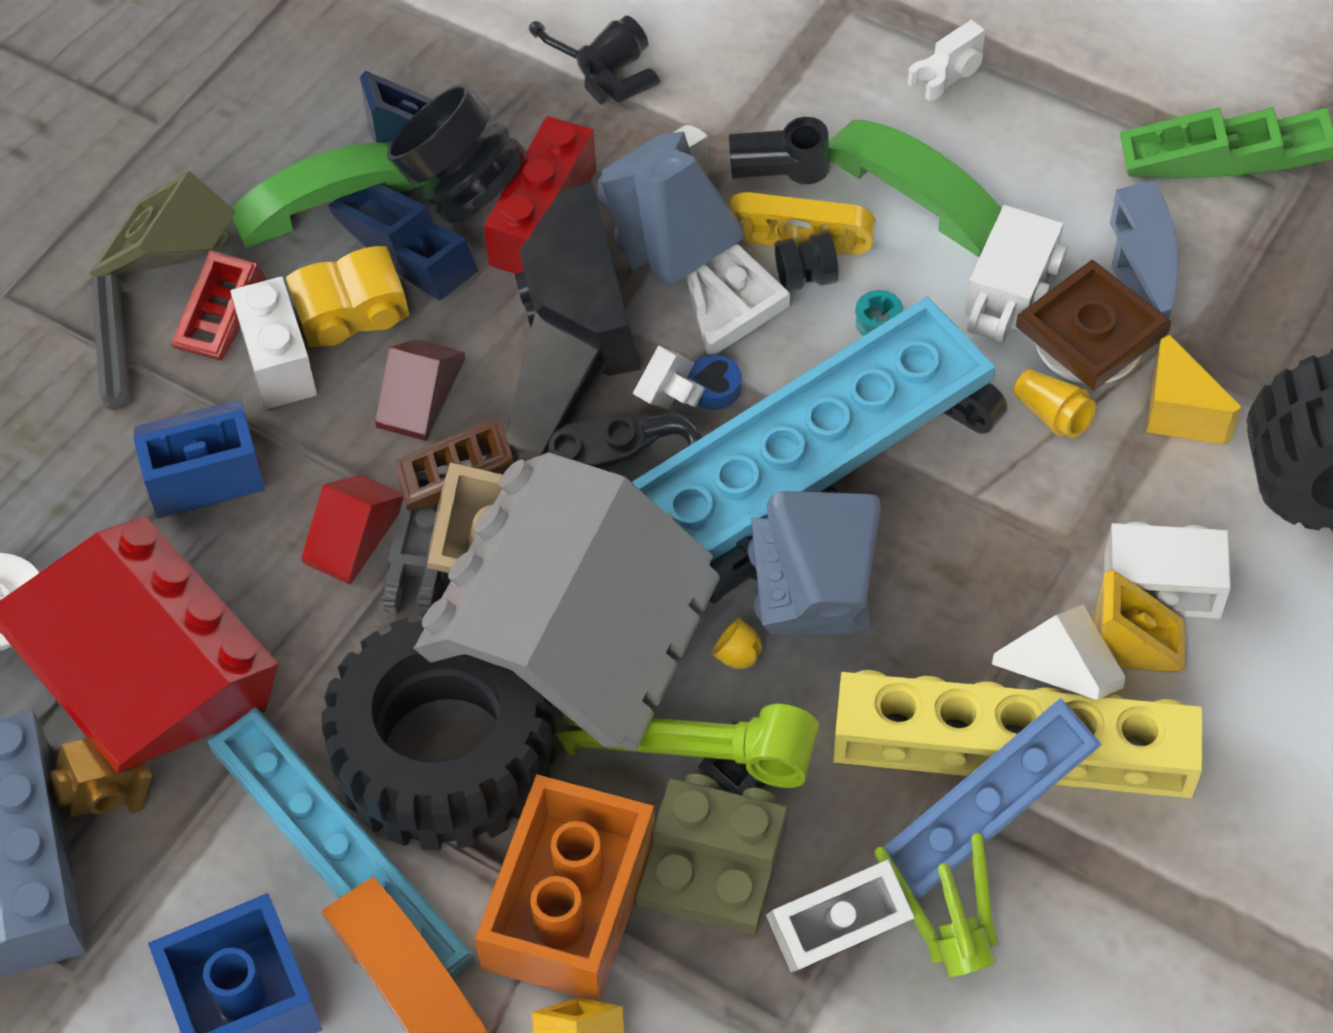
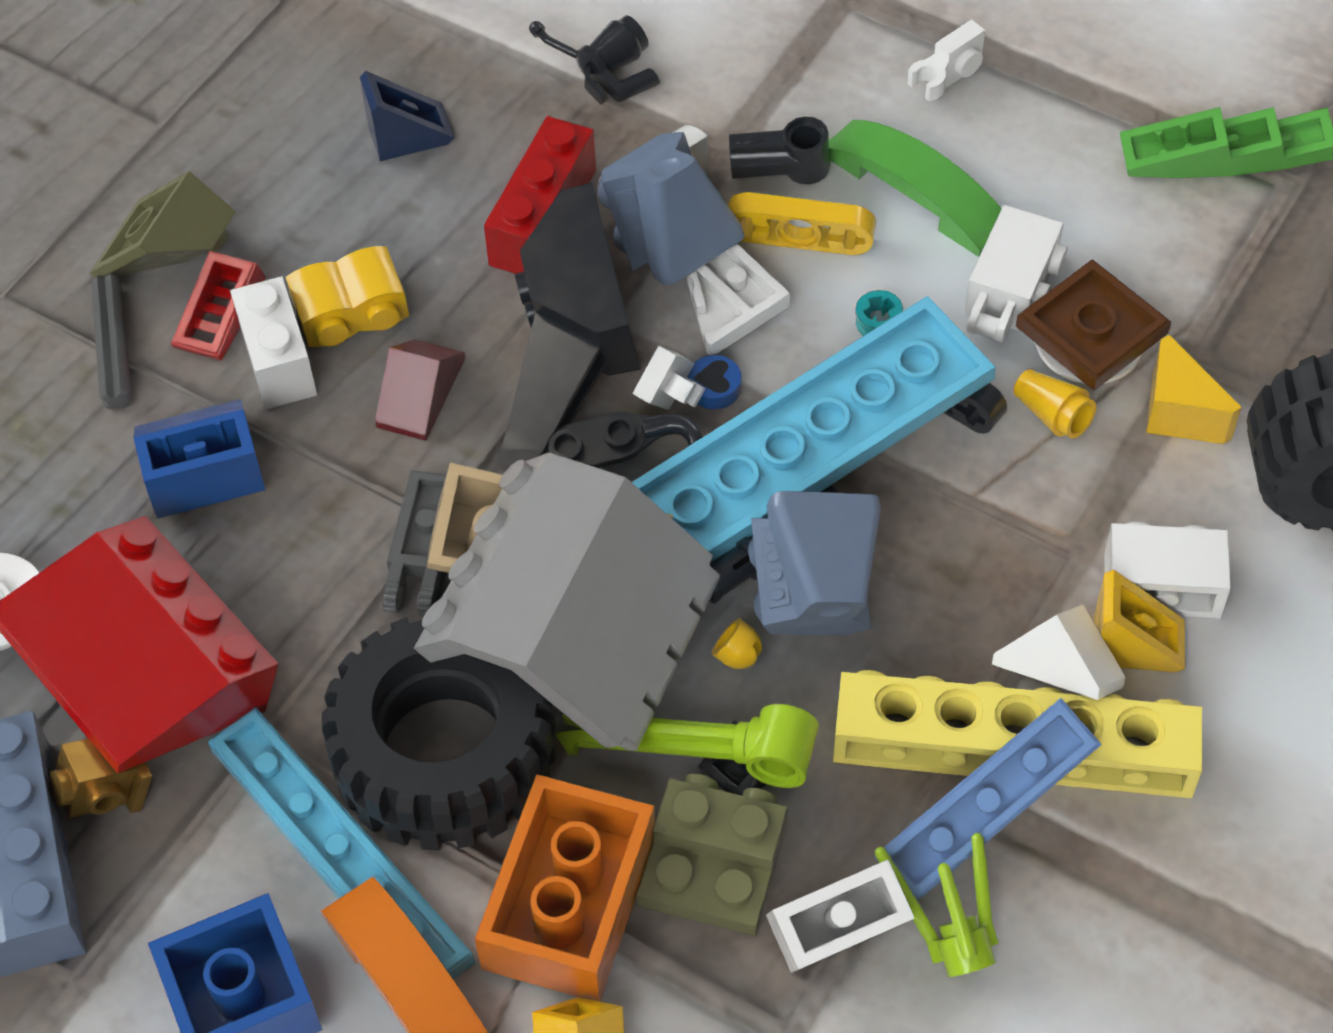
(311, 182): bright green slope -> none
(349, 525): red slope -> none
(418, 247): dark blue slope -> none
(456, 153): black wheel -> none
(466, 445): reddish brown slope -> none
(806, 261): black wheel -> none
(1145, 245): sand blue slope -> none

